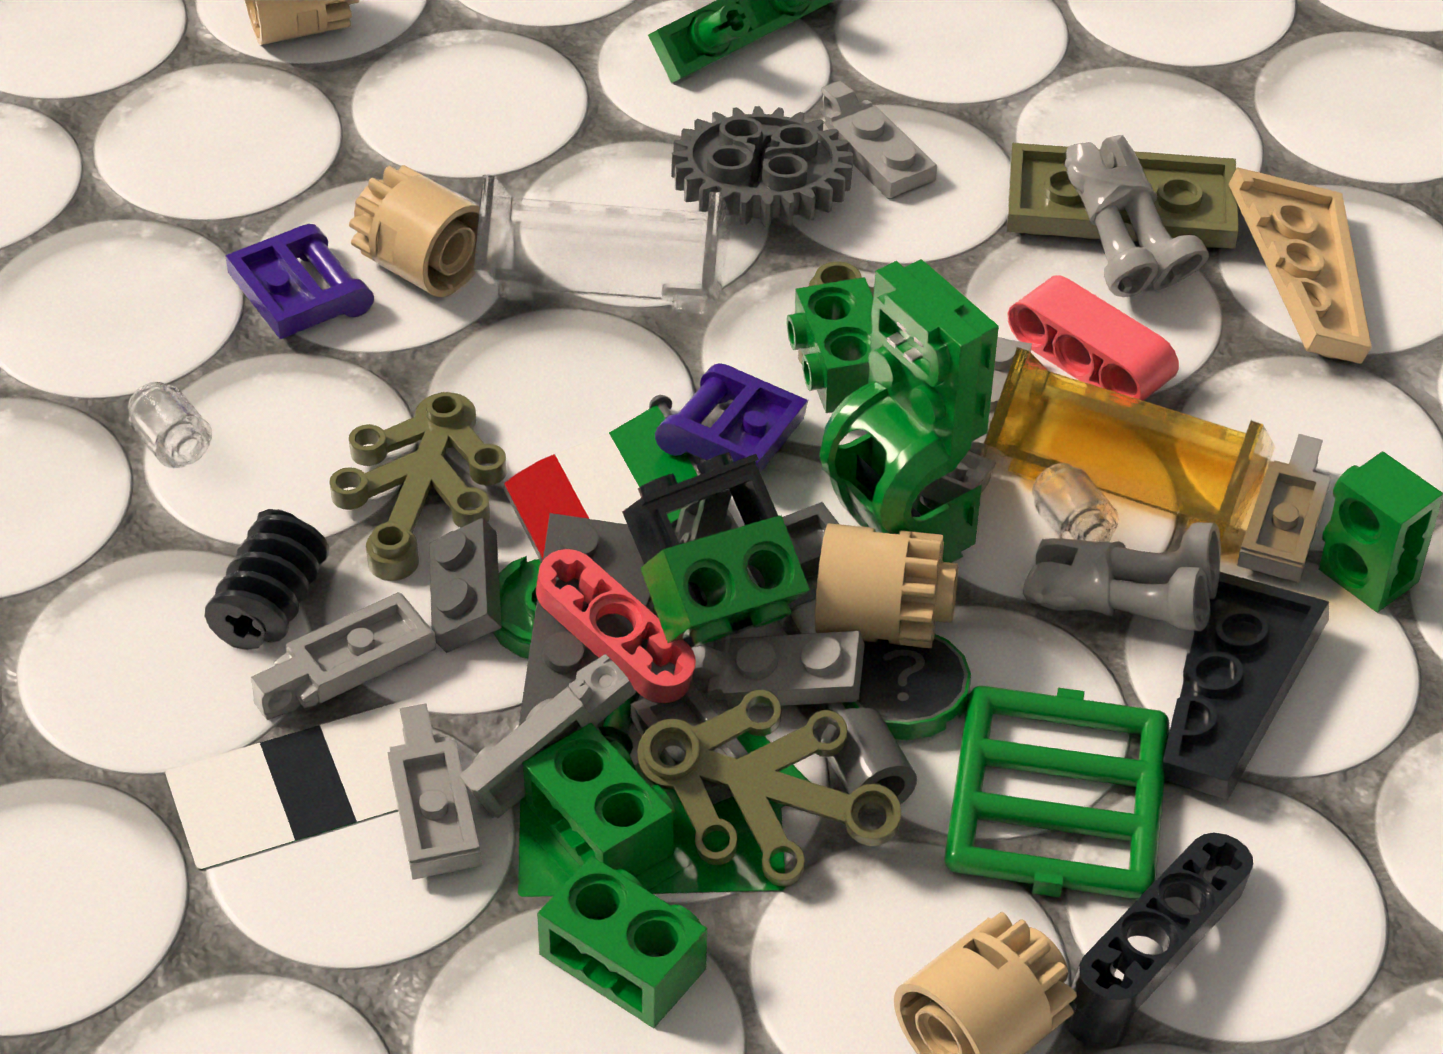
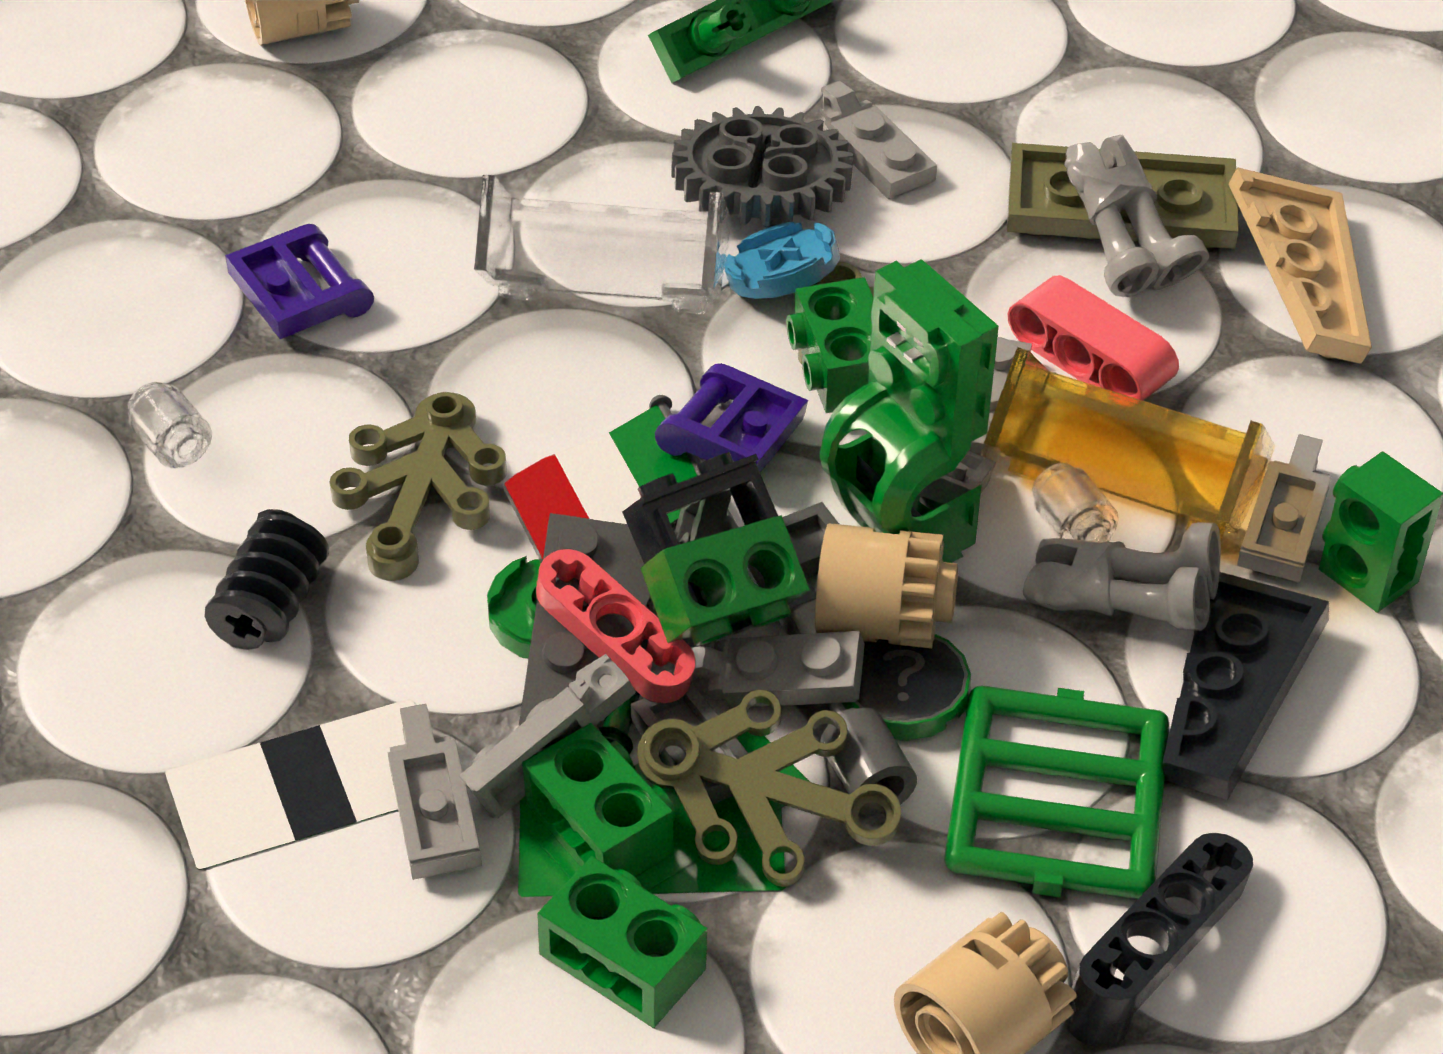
(343, 656): light grey hinge -> none
(417, 230): tan gear -> none
(464, 585): dark grey plate -> none
(781, 260): none -> dark azure tile

